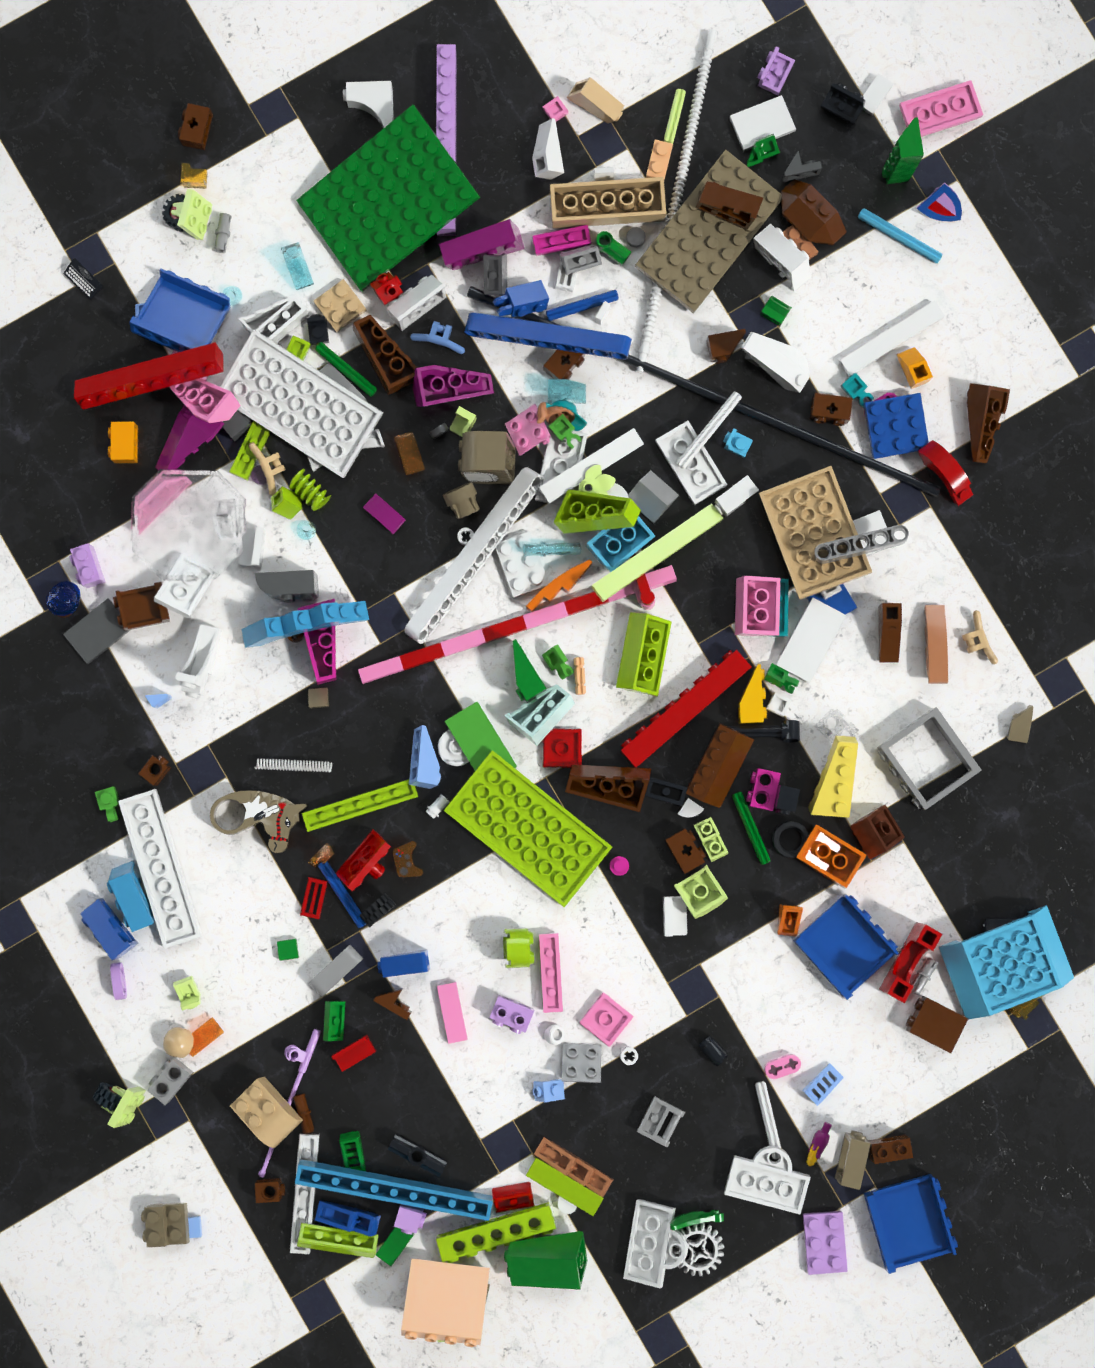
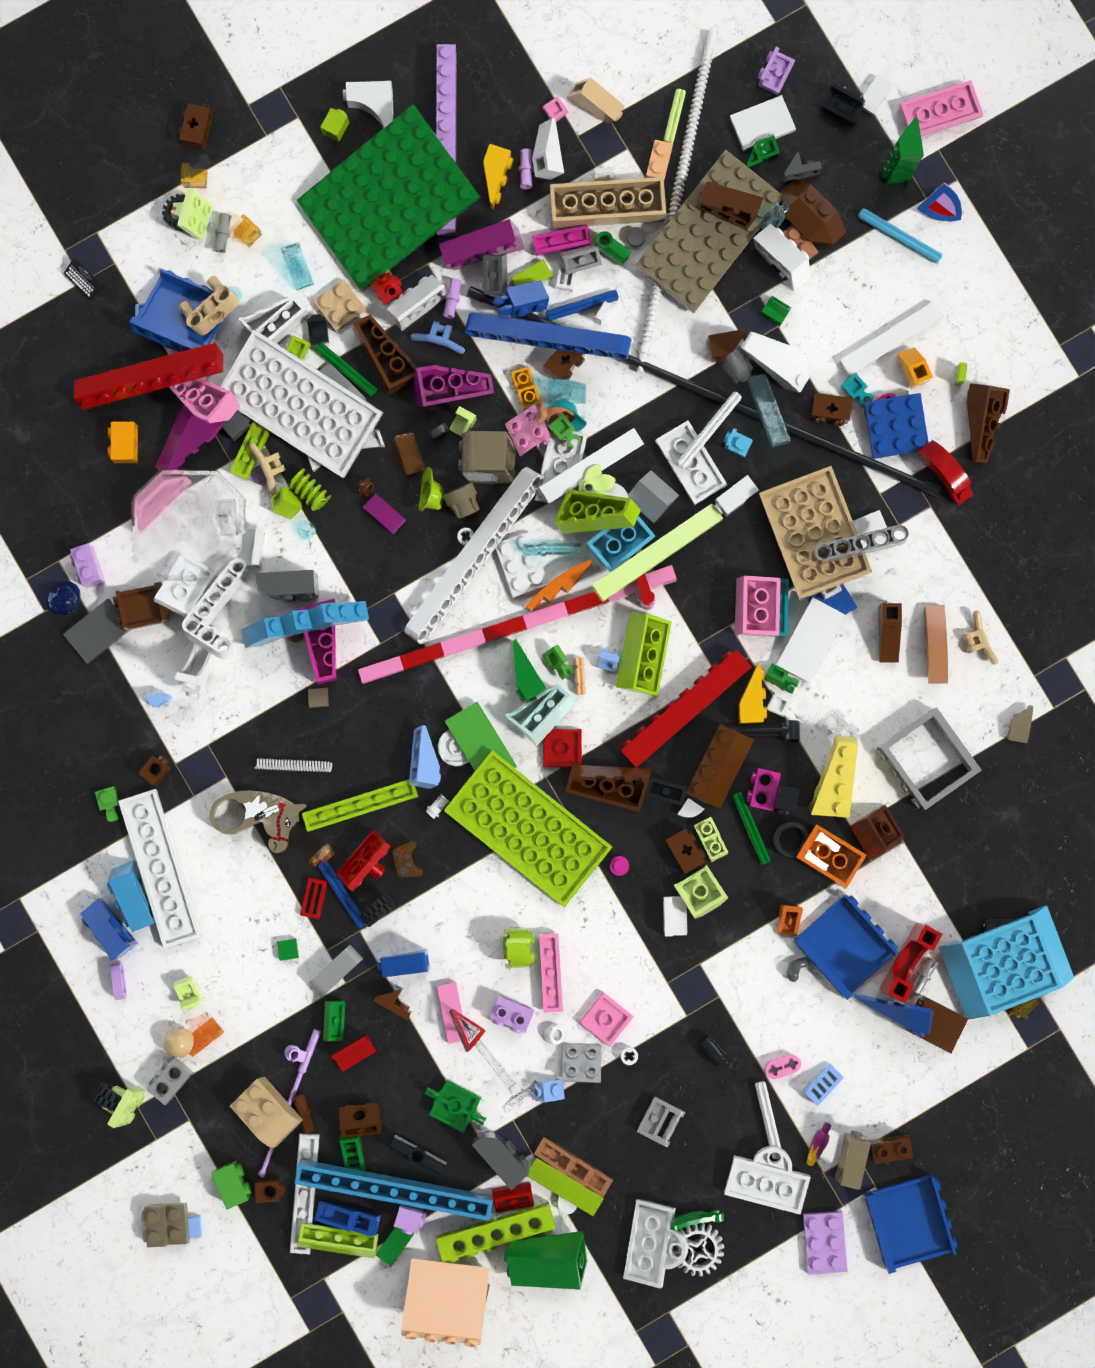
(212, 309): none -> tan piece
(213, 608): none -> white beam
(231, 1184): none -> bright green brick
(247, 231): none -> clear yellow panel
(335, 124): none -> lime brick
(365, 487): none -> reddish brown plate
(367, 1126): none -> reddish brown brick
(431, 492): none -> lime piece
(452, 298): none -> lavender pin
(455, 1105): none -> green plate
(470, 1035): none -> clear piece
(495, 166): none -> yellow slope
(502, 1157): none -> dark grey brick
(525, 387): none -> light orange slope
(526, 168): none -> lavender pin
(534, 273): none -> lime tile
(608, 661): none -> light blue tile
(737, 365): none -> clear slope
(768, 410): none -> clear light blue tile
(776, 216): none -> clear light blue plate
(794, 968): none -> dark grey arm
(910, 1016): none -> blue wedge
(960, 374): none -> lime tile

